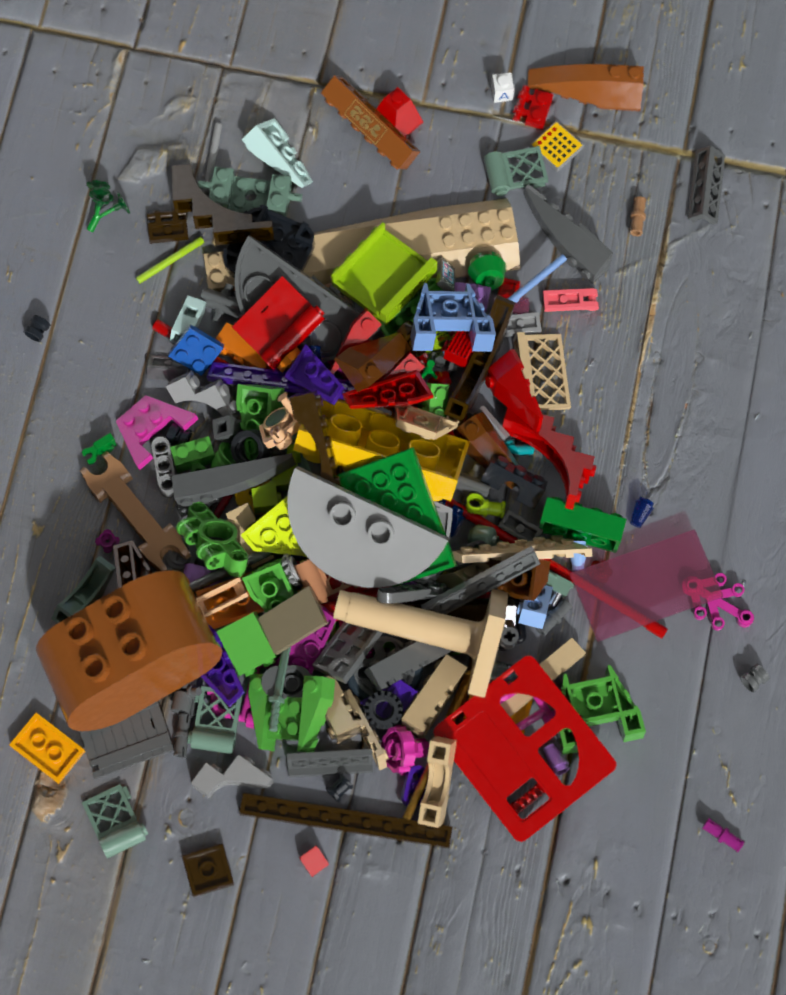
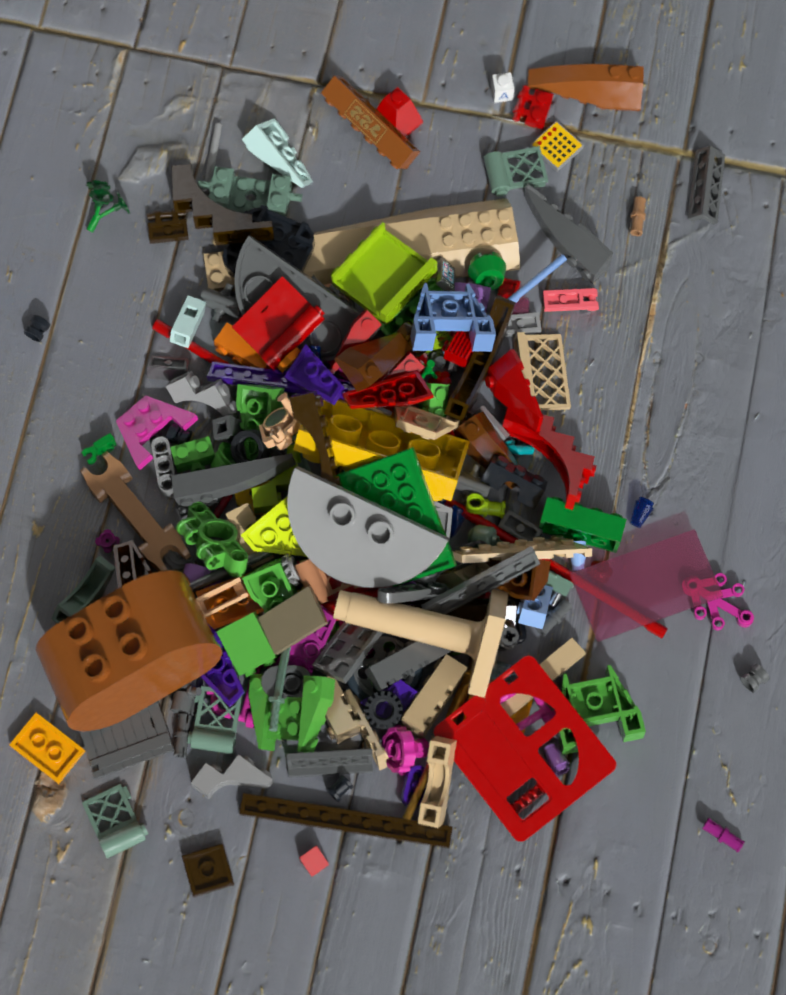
(169, 260): lime bar -> none
(196, 350): blue plate -> none

